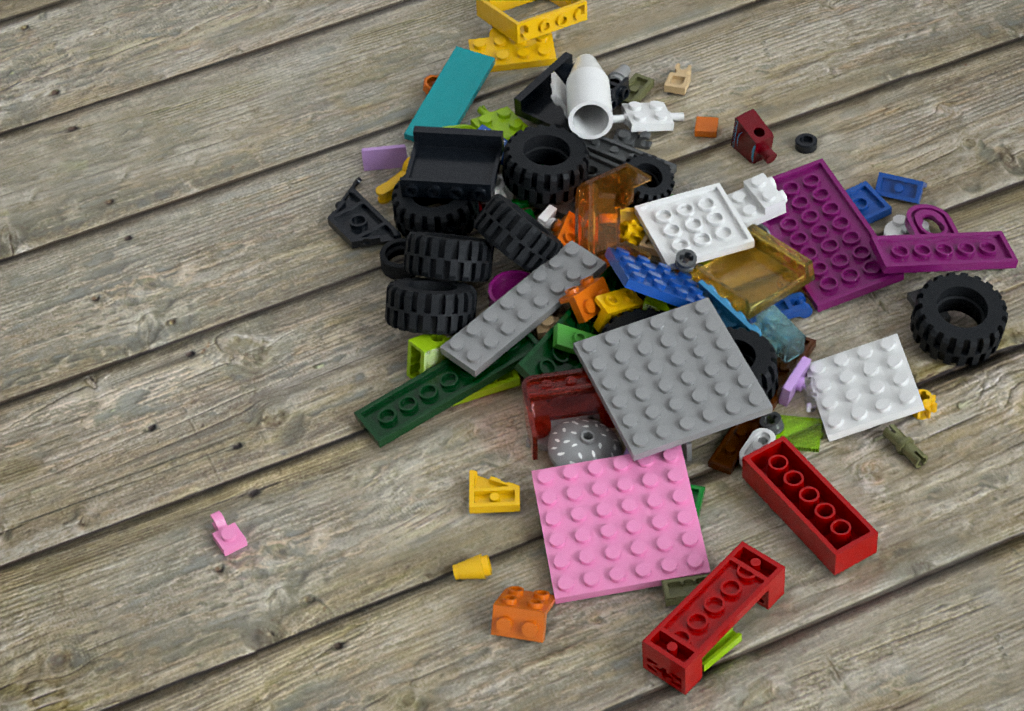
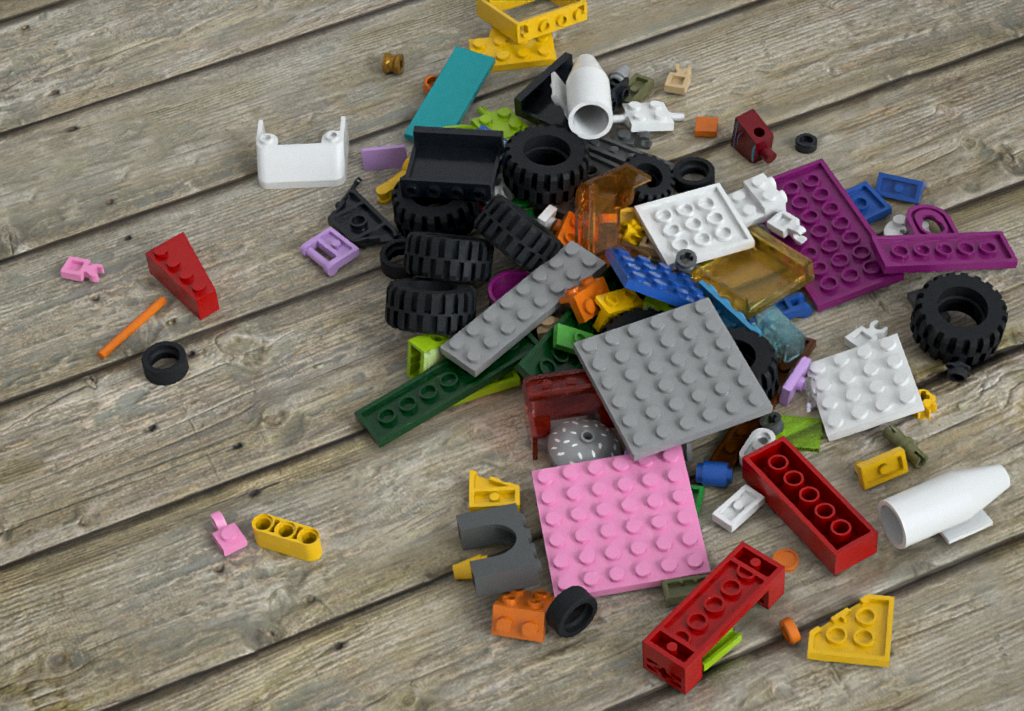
(80, 268): none -> bright pink plate
(131, 328): none -> orange bar
(160, 351): none -> black tyre
(183, 275): none -> red wedge
(287, 537): none -> yellow beam
(302, 164): none -> white windscreen
(332, 244): none -> lavender plate
(393, 63): none -> pearl gold wheel
(507, 571): none -> dark grey arch
(571, 611): none -> black tyre
(693, 165): none -> black tyre
(714, 474): none -> blue brick
(738, 508): none -> white plate
(787, 224): none -> white plate
(787, 558): none -> orange piece
(789, 631): none -> orange tile
(856, 634): none -> yellow plate
(863, 336): none -> white plate
(881, 468): none -> yellow tile
(943, 505): none -> white piece
(957, 371): none -> black plate

